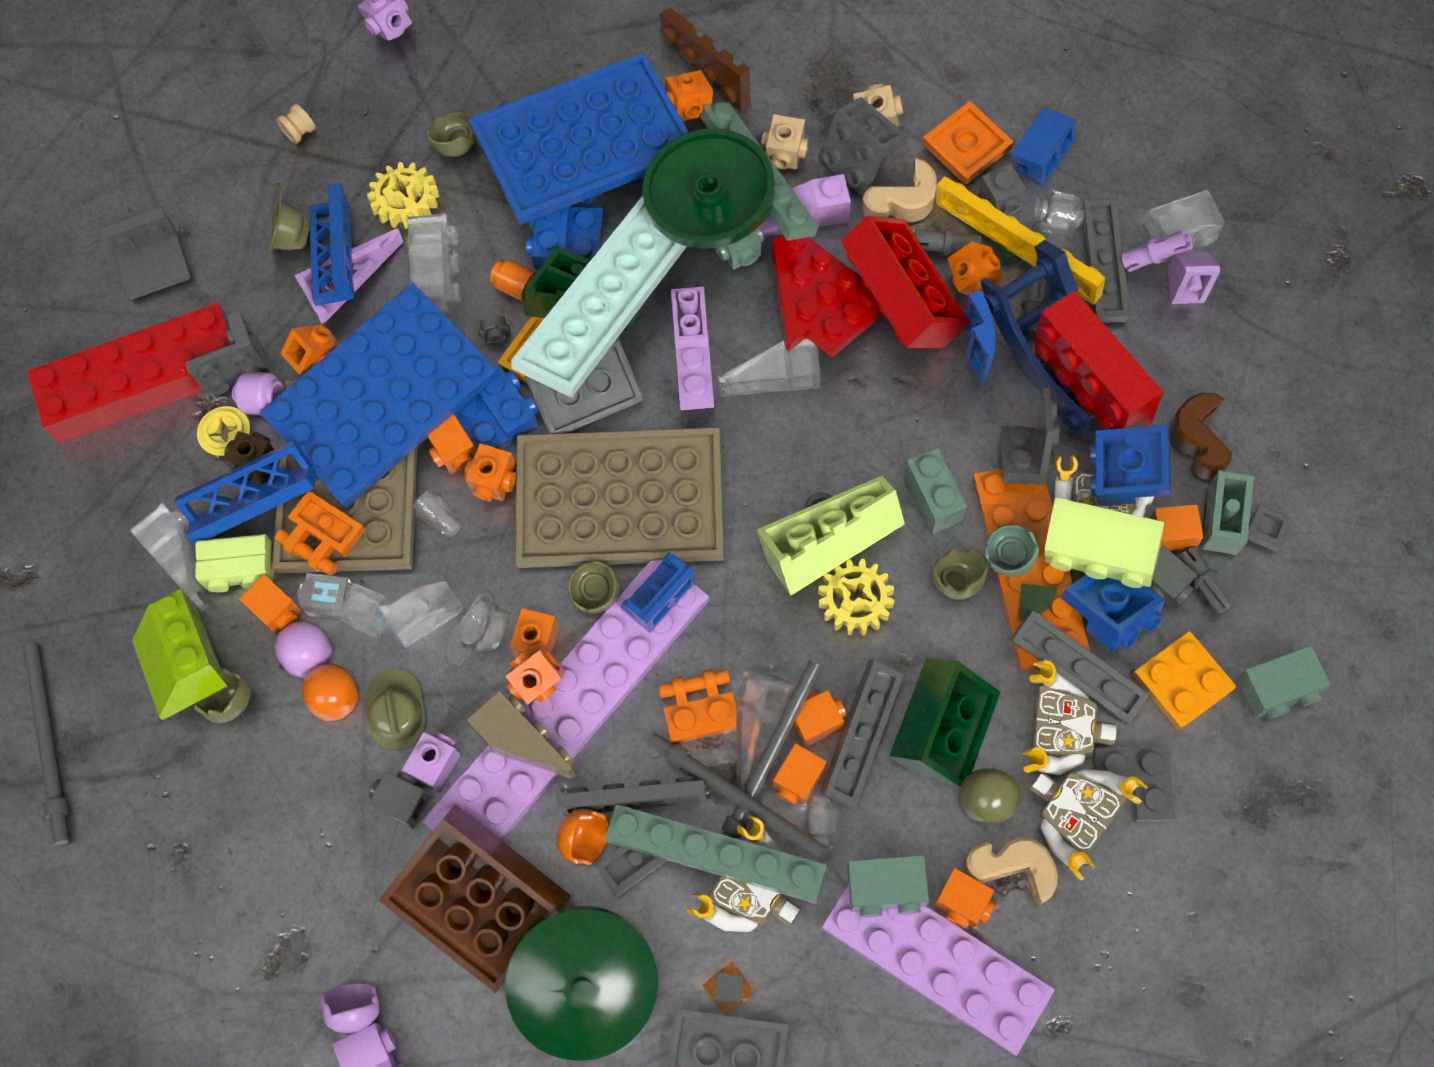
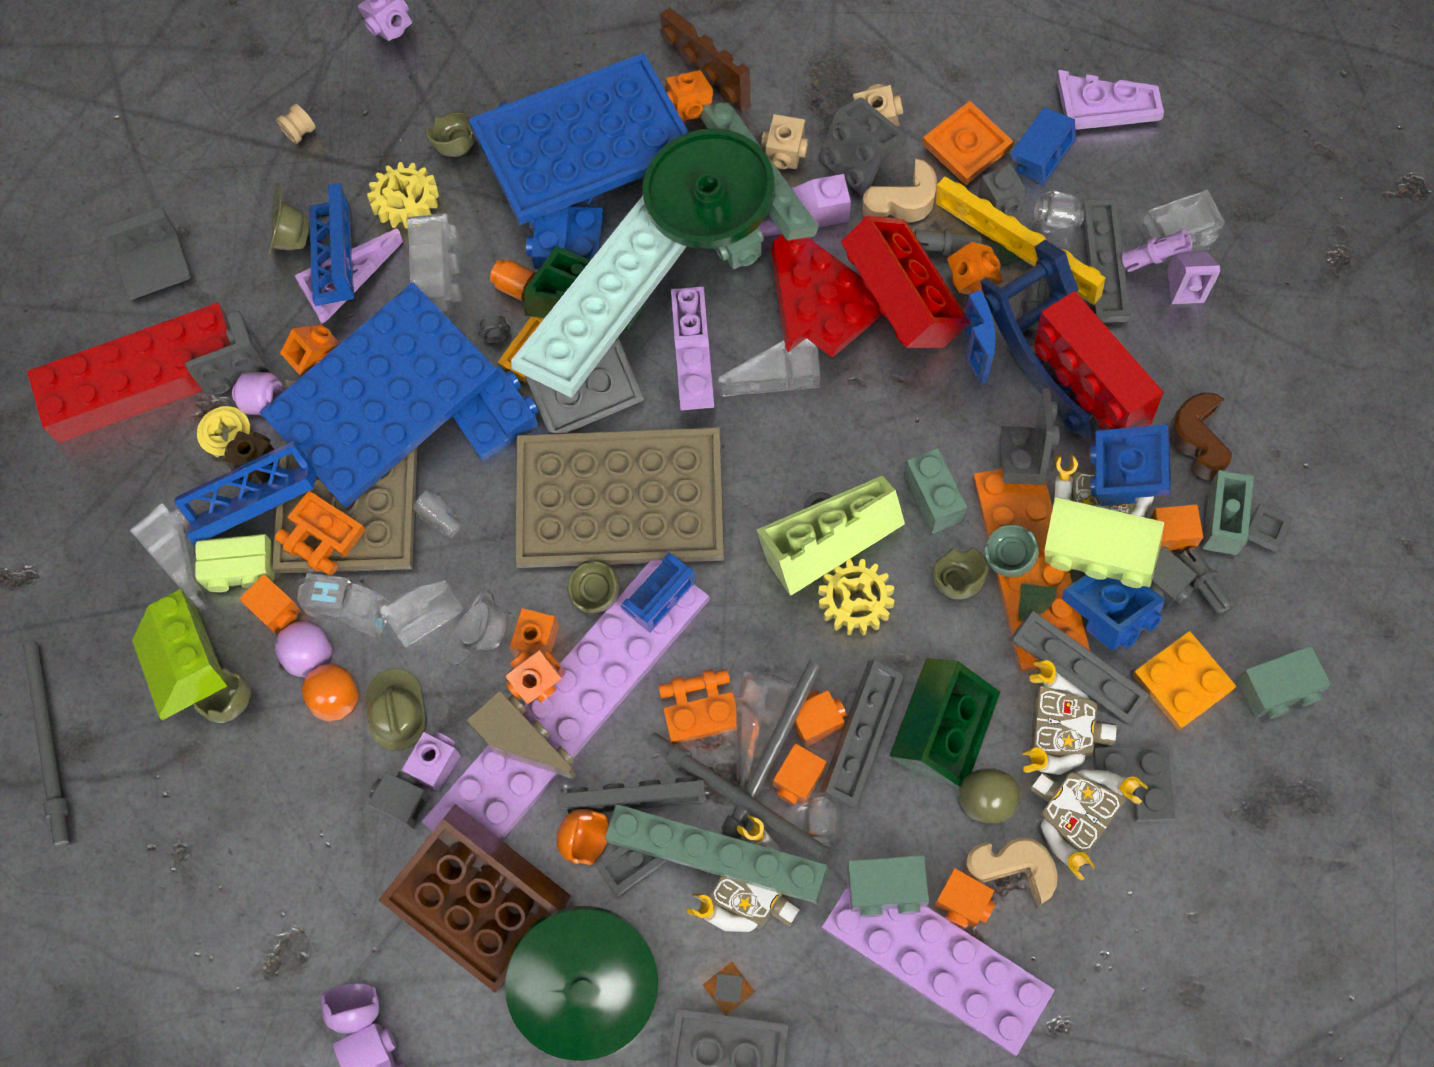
(451, 446): orange brick -> none
(491, 473): orange brick -> none
(1106, 103): none -> lavender wing

